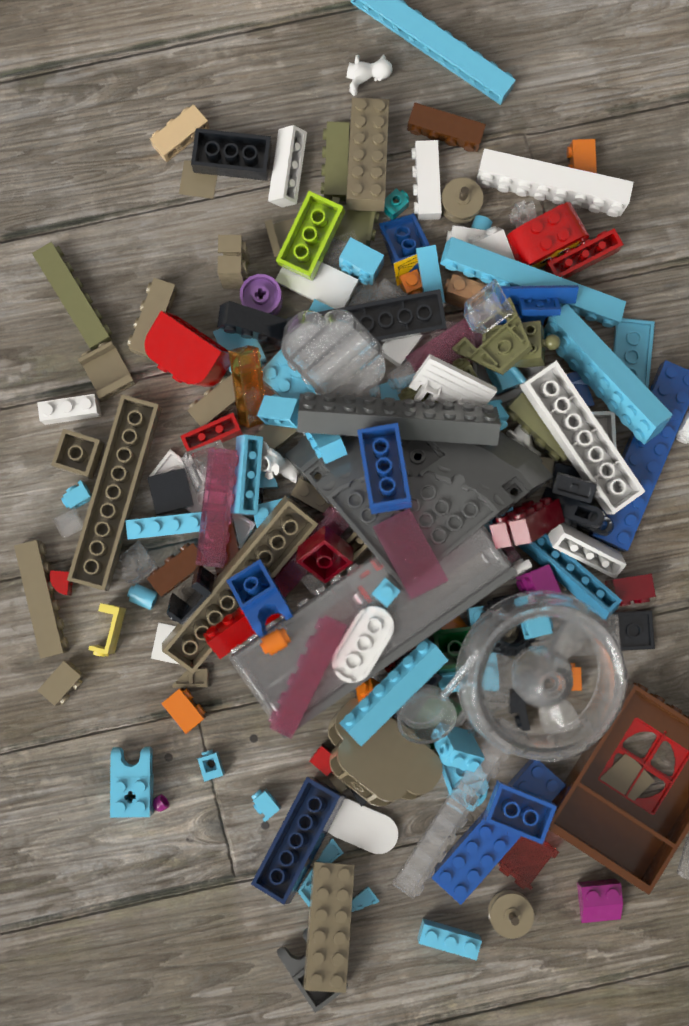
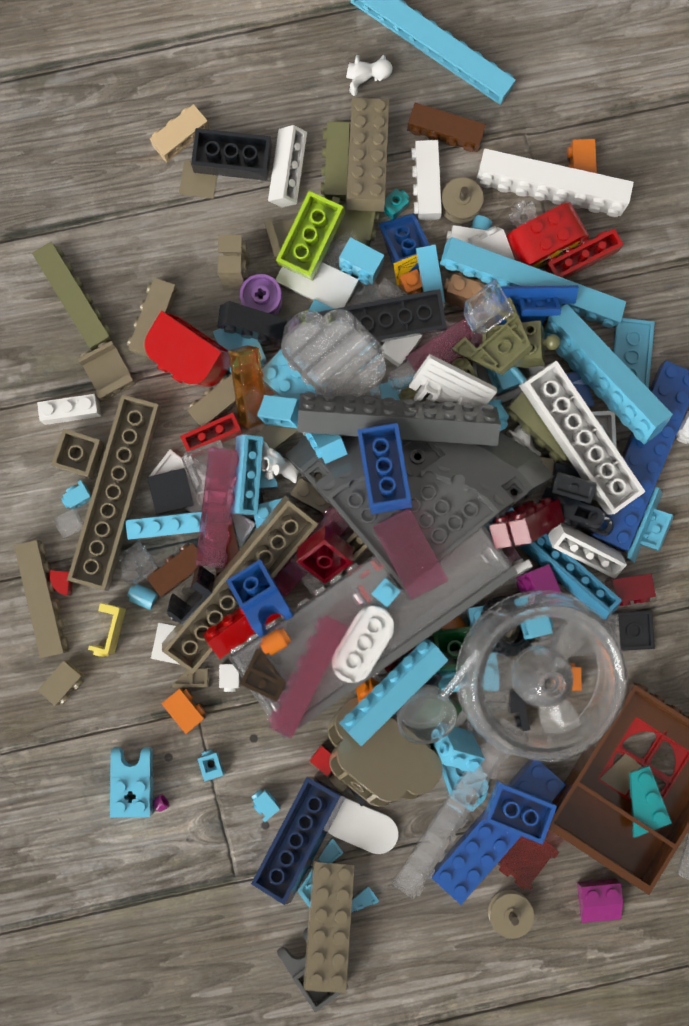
(229, 678): none -> white brick
(263, 677): none -> dark brown wing
(449, 939): medium azure brick -> none
(646, 801): none -> teal wing
(652, 528): none -> medium azure bracket

